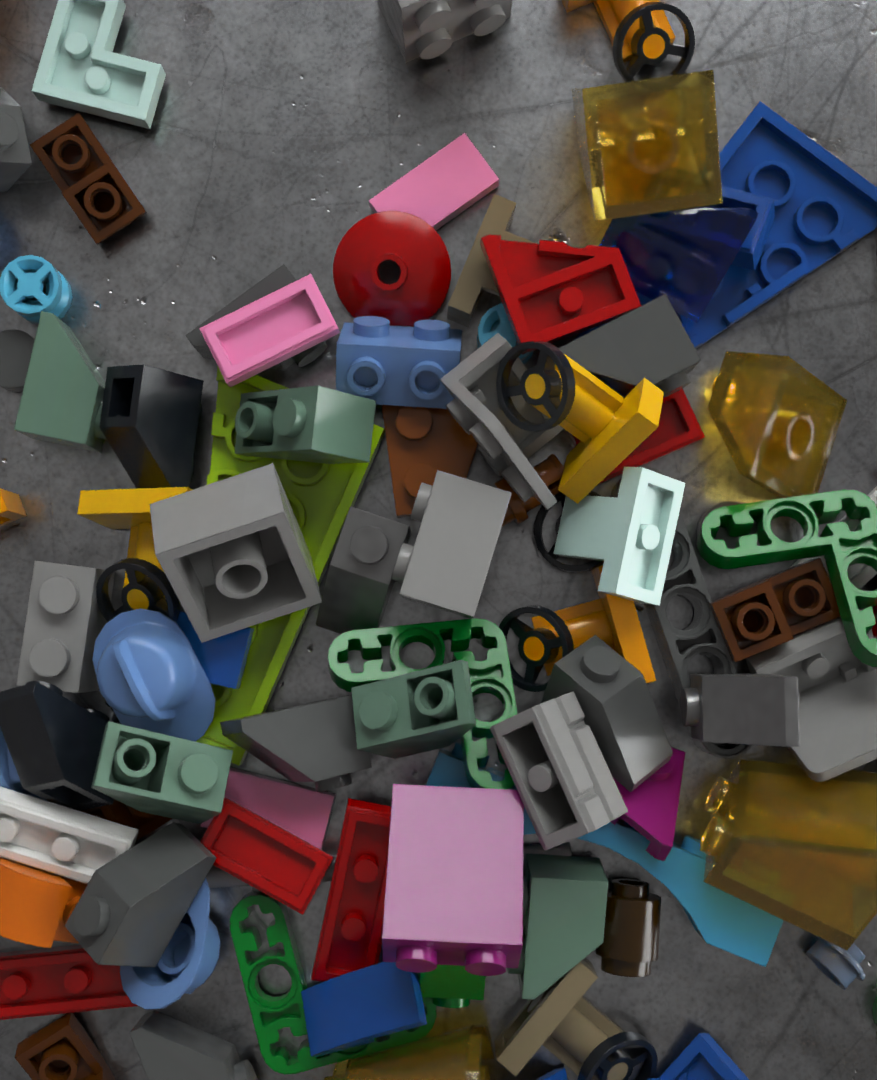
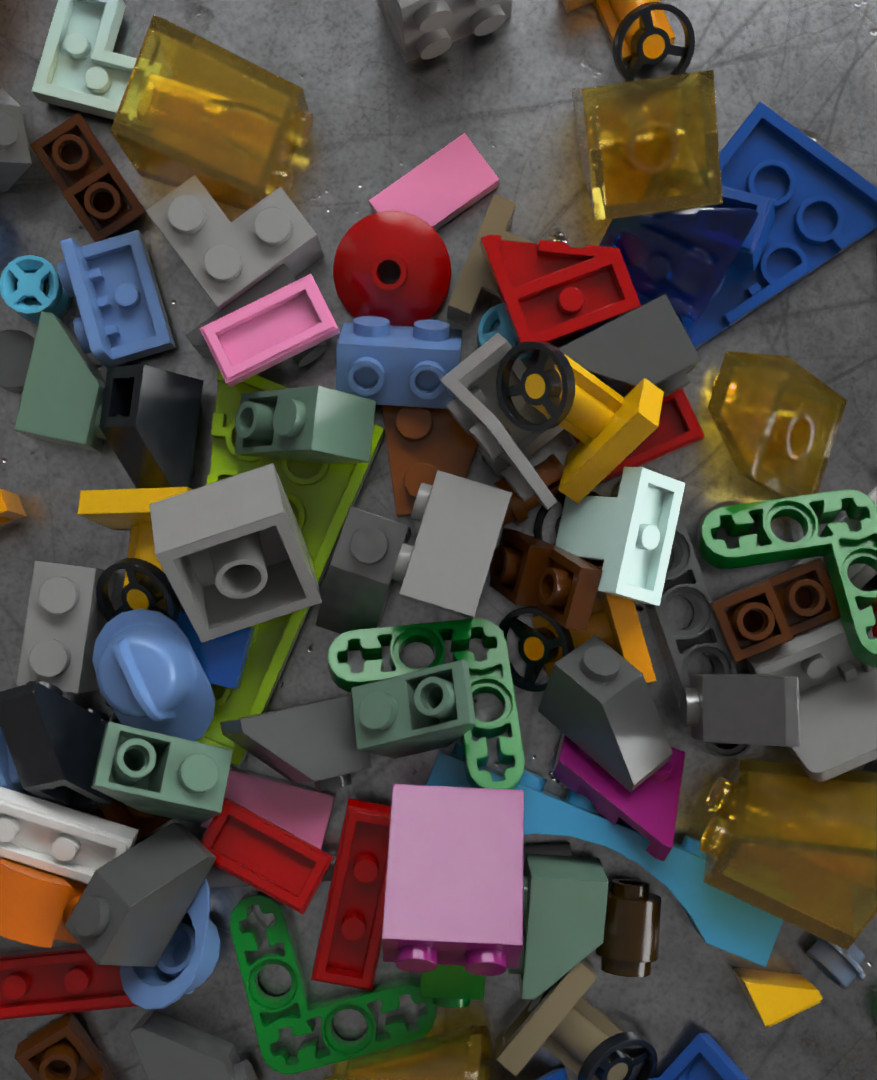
(115, 298): none -> medium blue bracket
(209, 117): none -> clear yellow slope
(235, 254): none -> light grey brick
(361, 1007): blue slope -> none
(545, 578): none -> reddish brown slope
(558, 770): light grey brick -> none
(776, 994): none -> yellow slope

